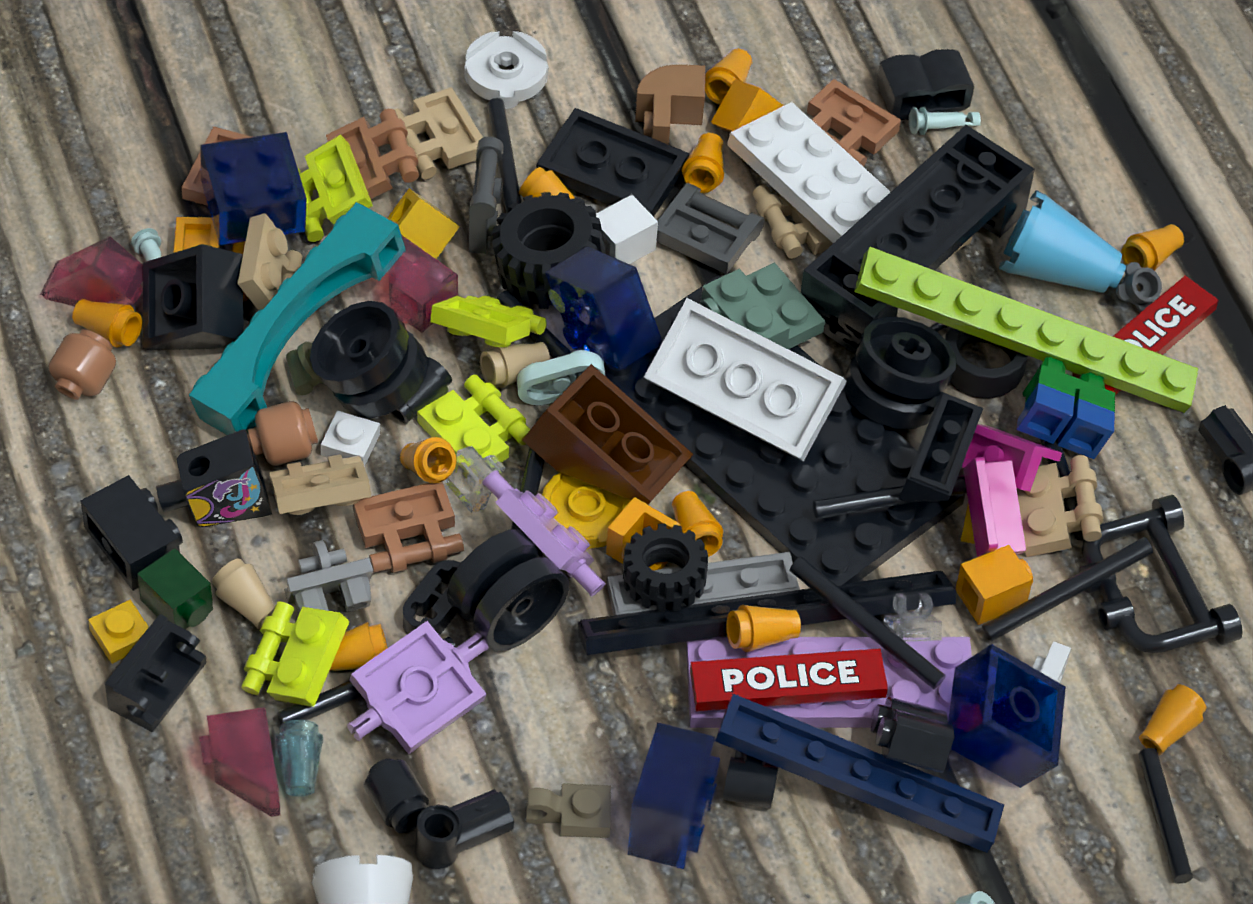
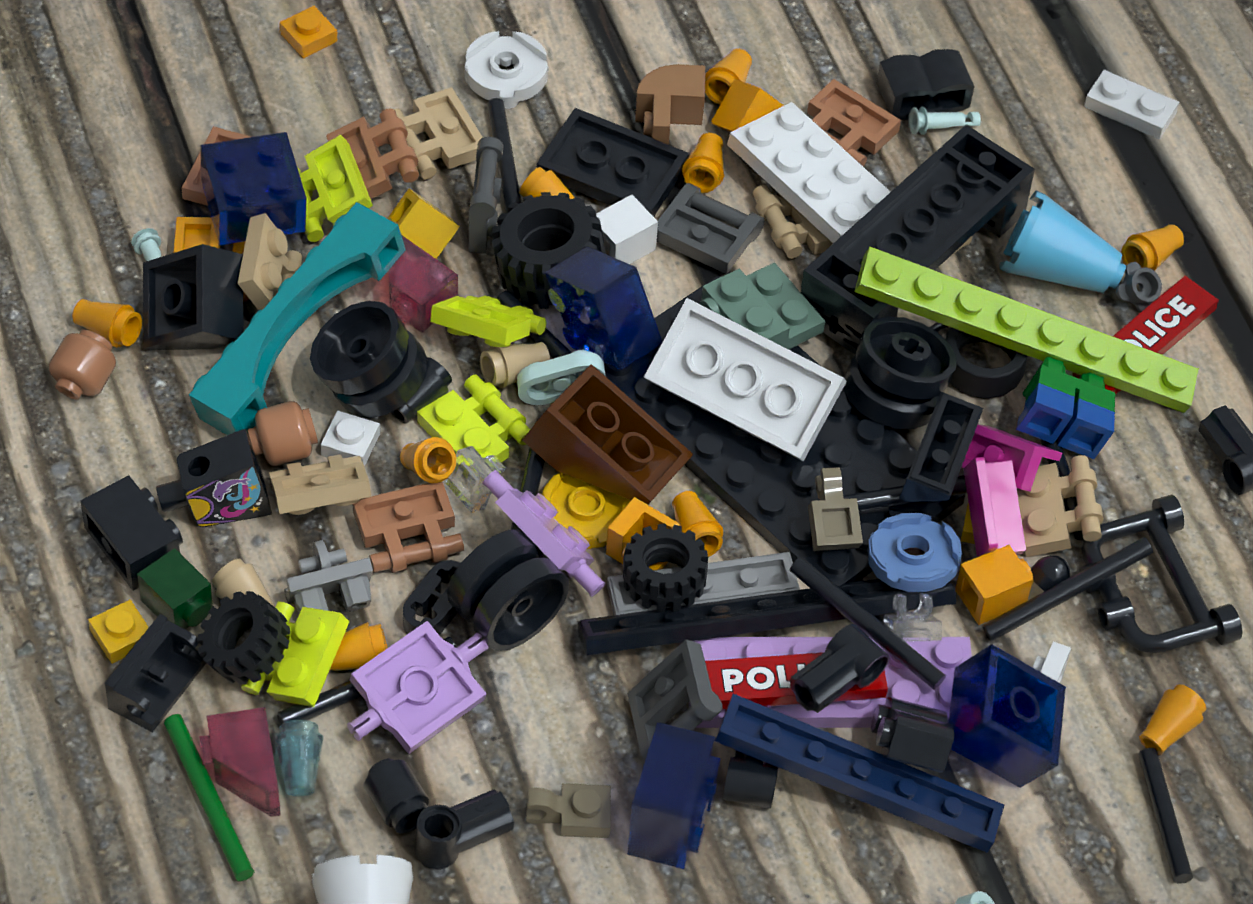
(97, 274): clear pink slope -> none
(209, 798): none -> green bar
(229, 624): none -> black tyre
(302, 370): olive plate -> none
(308, 31): none -> light orange plate
(668, 689): none -> dark grey plate
(761, 626): light orange cone -> none
(833, 519): none -> dark tan plate
(847, 661): none -> black piece
(908, 571): none -> medium blue tile
(1050, 571): none -> black hinge
(1131, 104): none -> white plate

